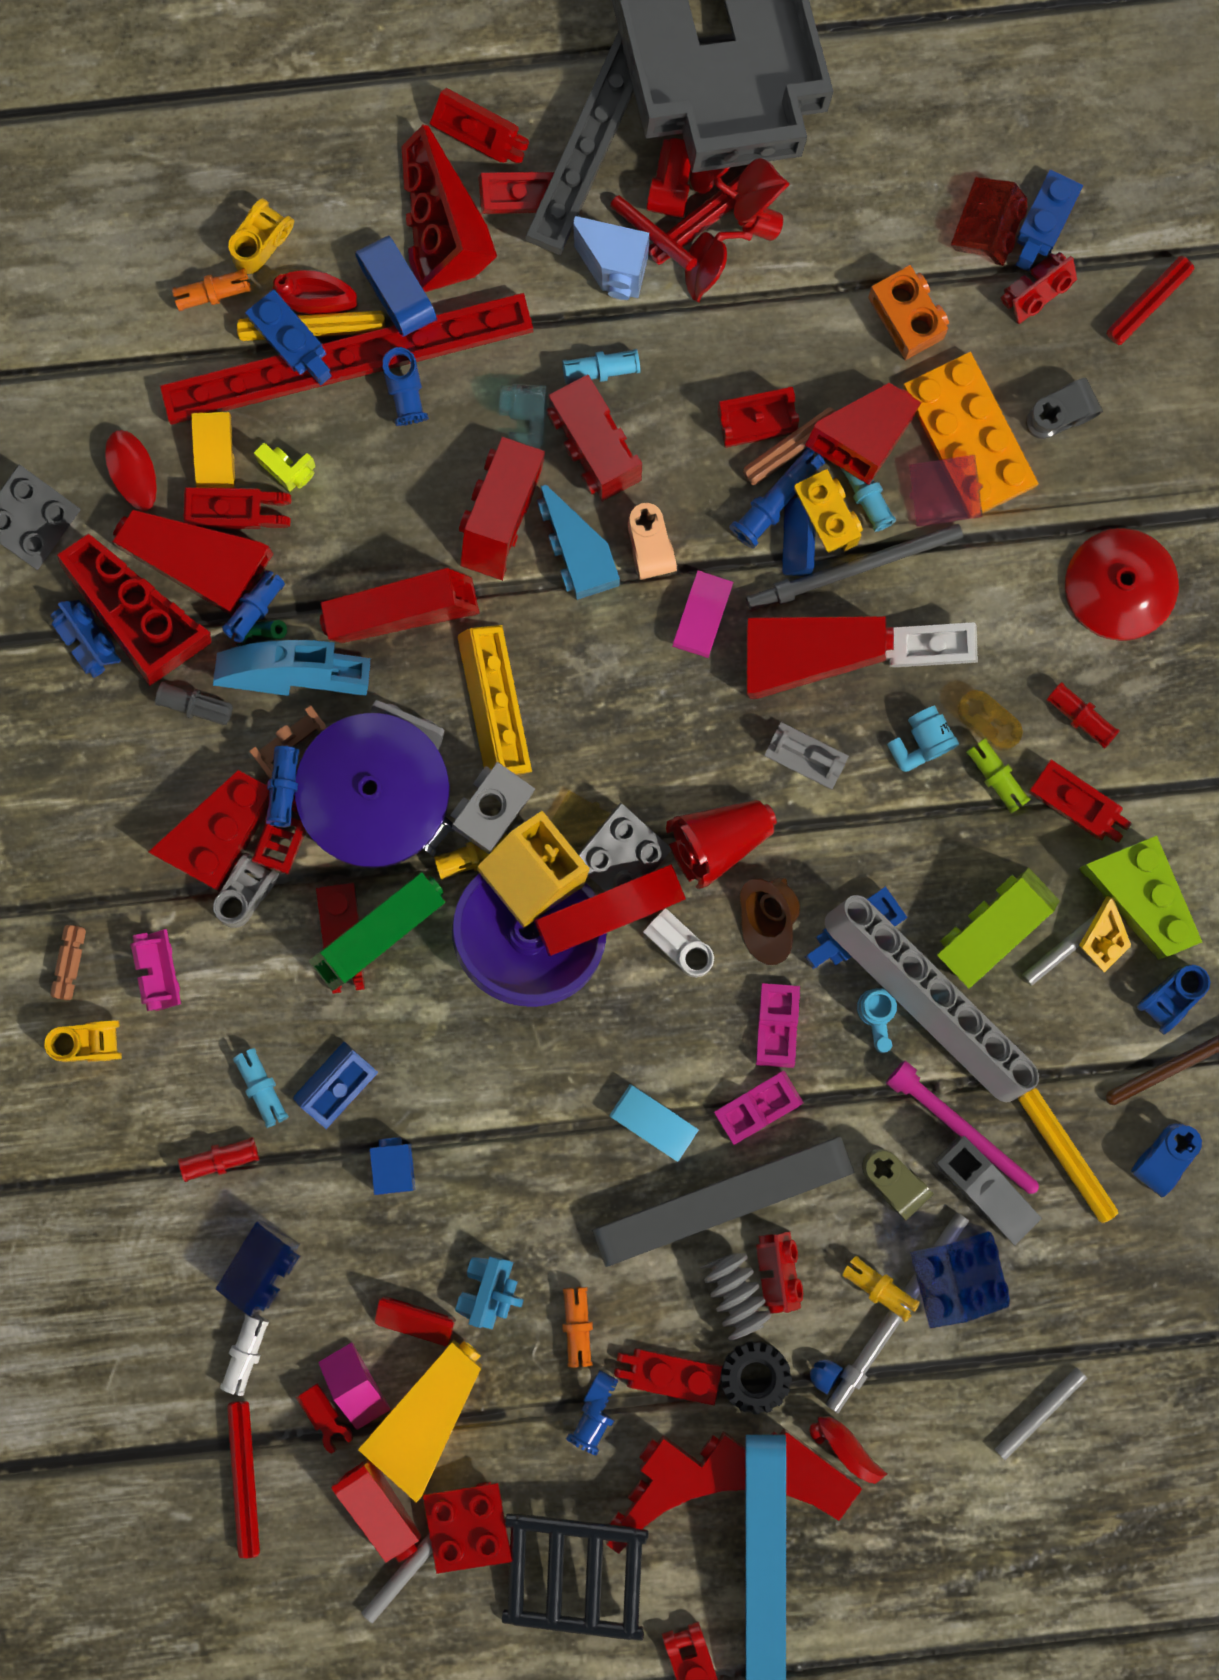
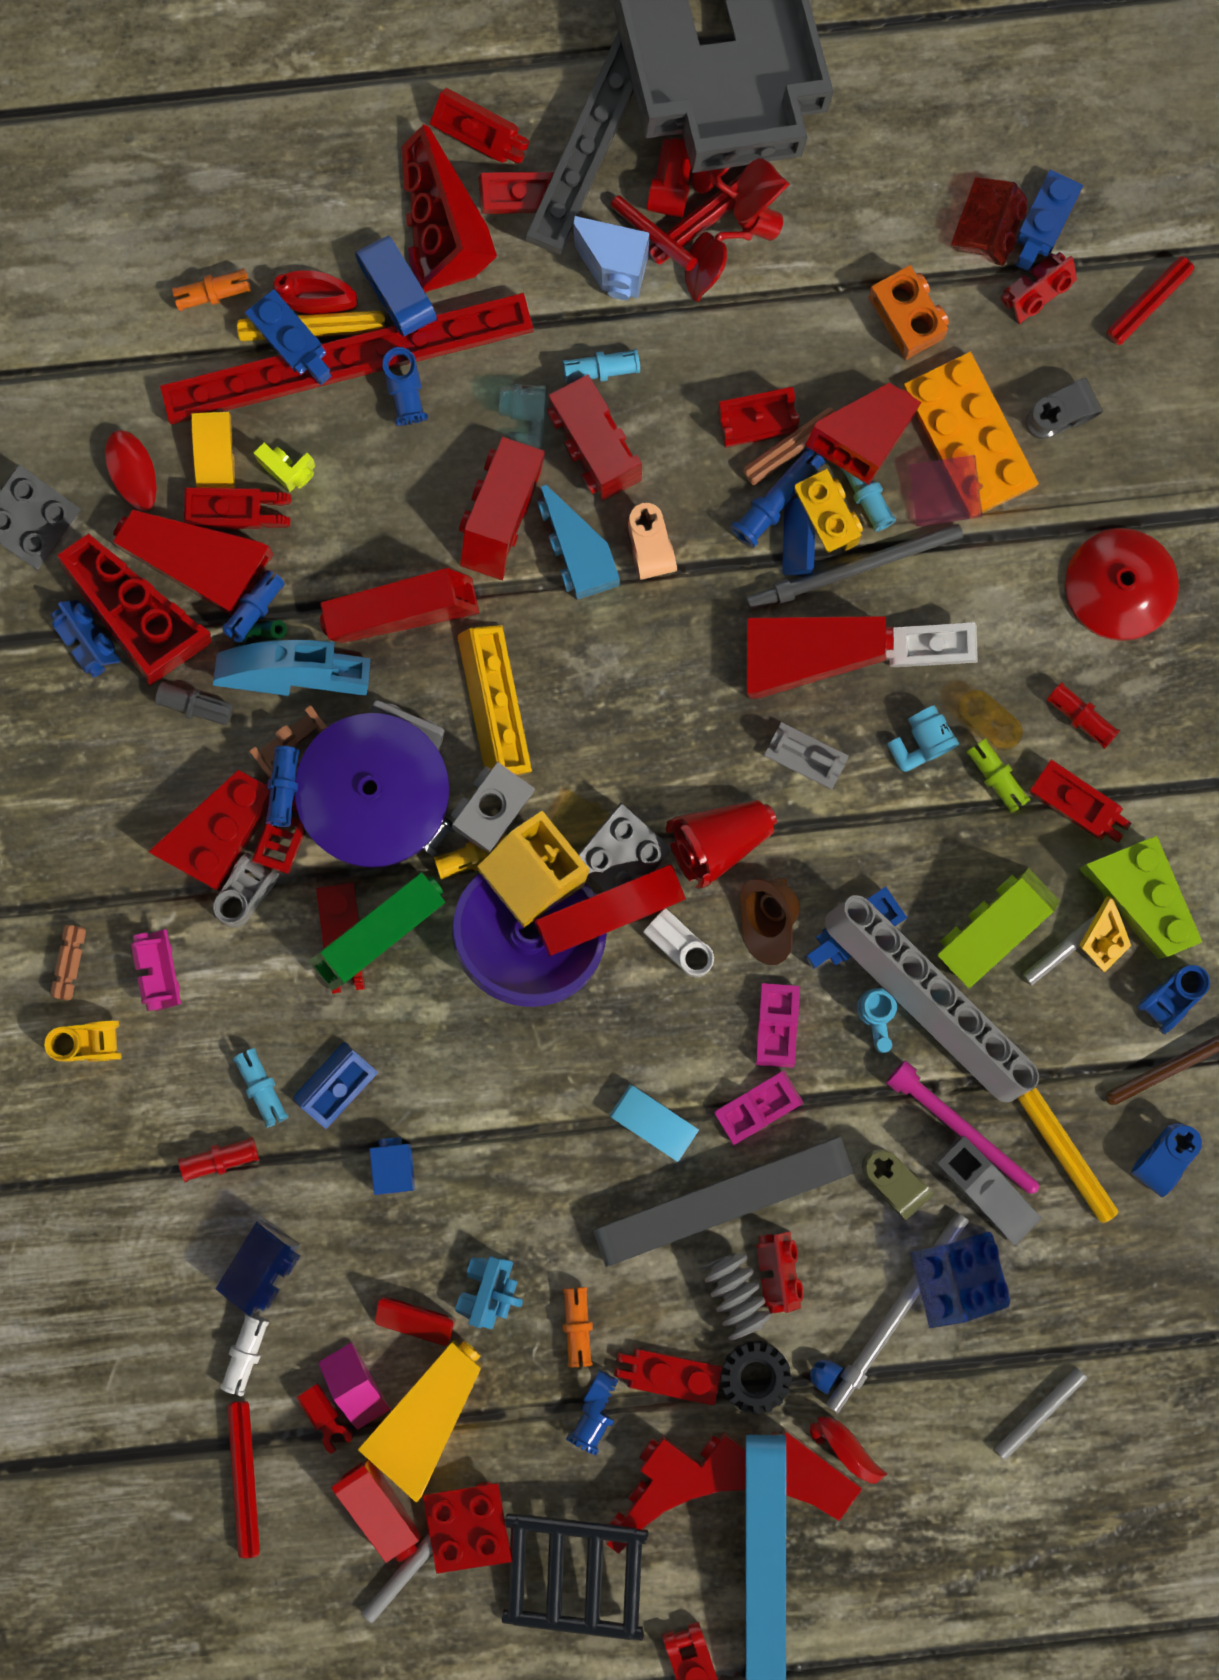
(262, 230): yellow piece -> none
(702, 614): dark pink slope -> none
(881, 1288): yellow pin -> none

